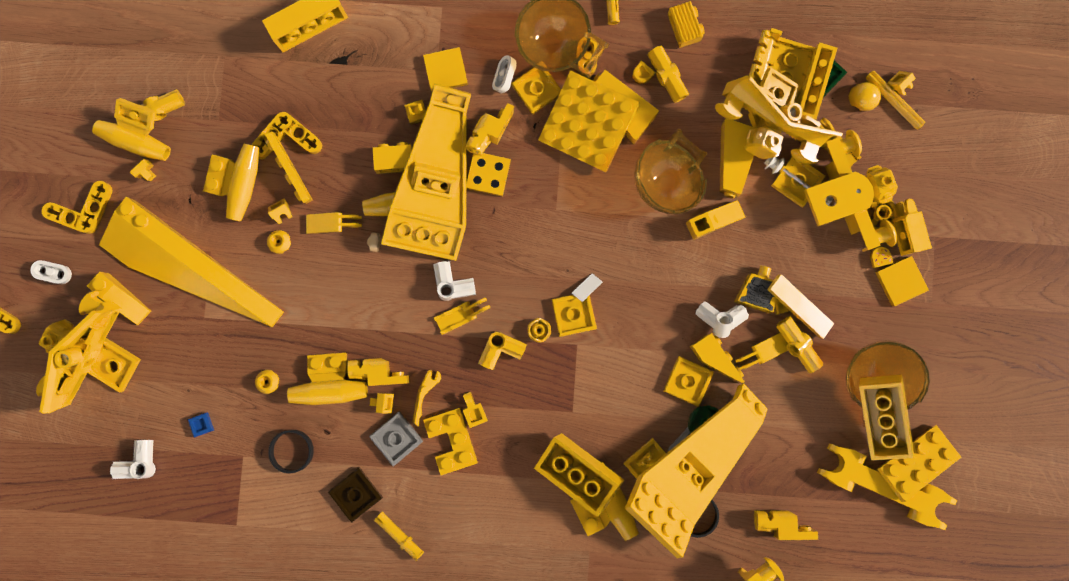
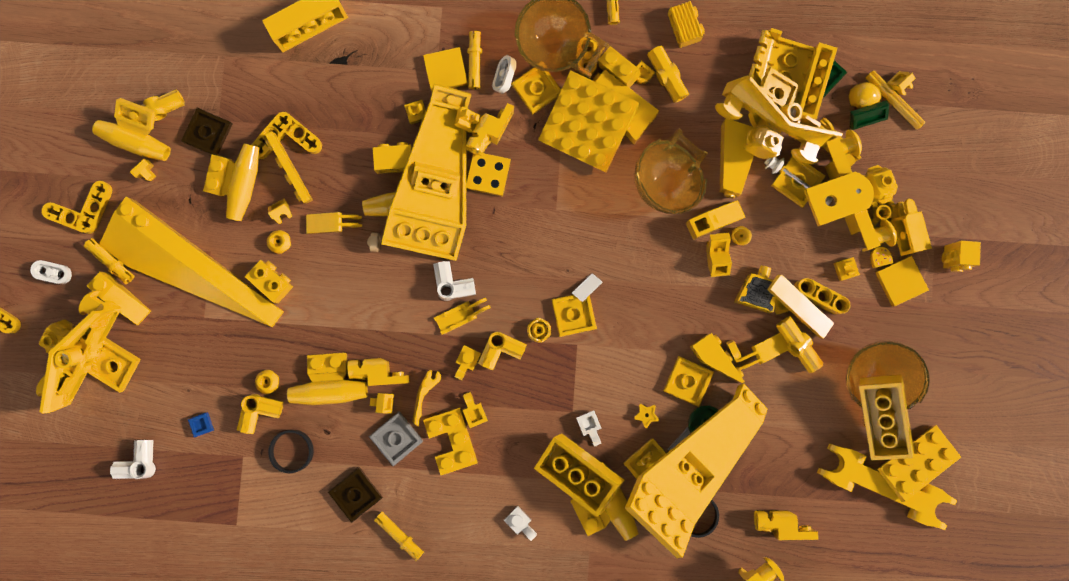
(114, 266): none -> yellow pin
(206, 132): none -> dark brown tile
(249, 415): none -> yellow piece
(269, 281): none -> yellow brick
(466, 119): none -> yellow tile
(467, 359): none -> yellow plate
(474, 59): none -> yellow pin
(518, 522): none -> white plate
(589, 425): none -> white plate
(619, 66): none -> yellow brick
(641, 415): none -> yellow plate
(718, 254): none -> yellow brick
(722, 321): white piece -> none
(733, 349): none -> yellow tile
(741, 235): none -> yellow tile
(831, 296): none -> yellow beam
(846, 269): none -> yellow tile
(869, 115): none -> dark green tile
(961, 255): none -> yellow brick

